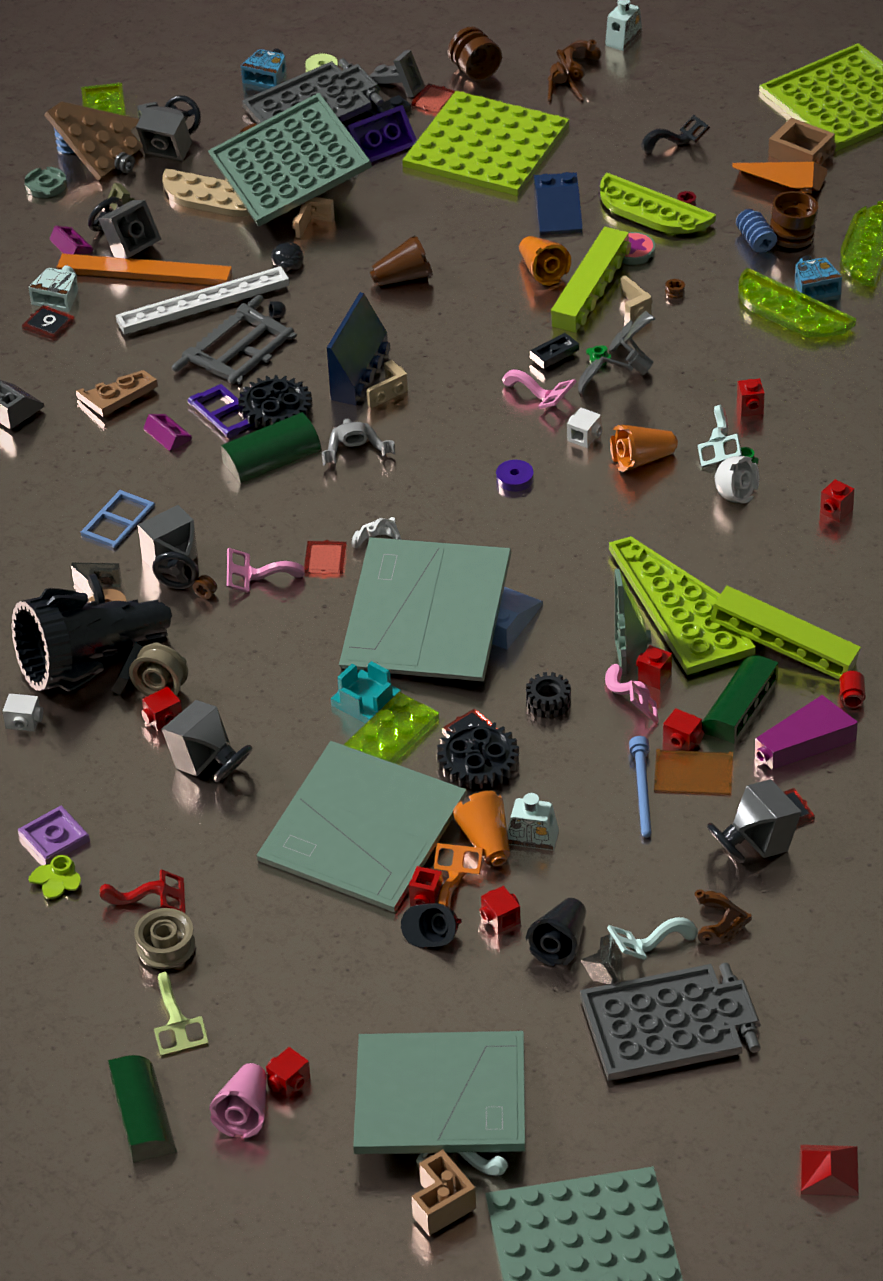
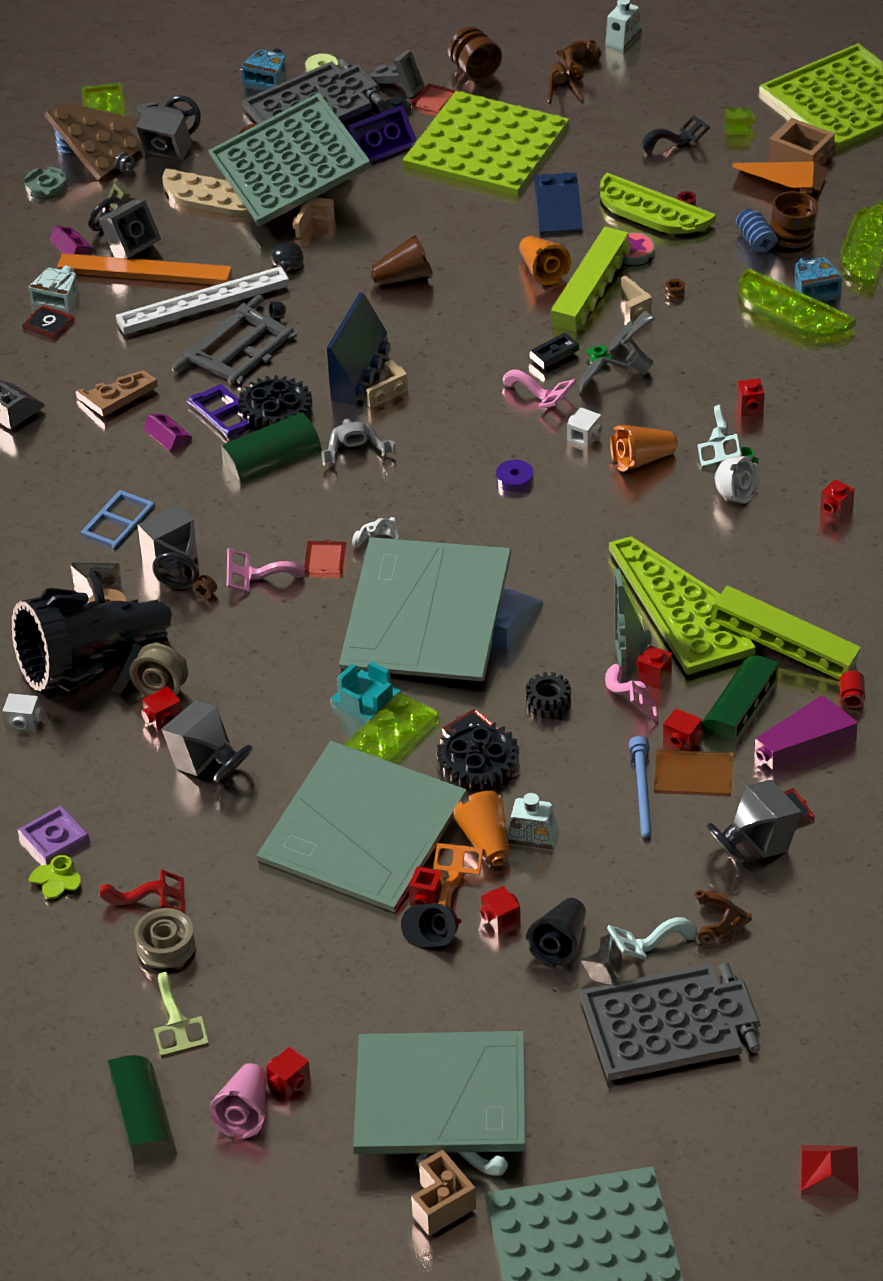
(738, 121): none -> clear neon green brick

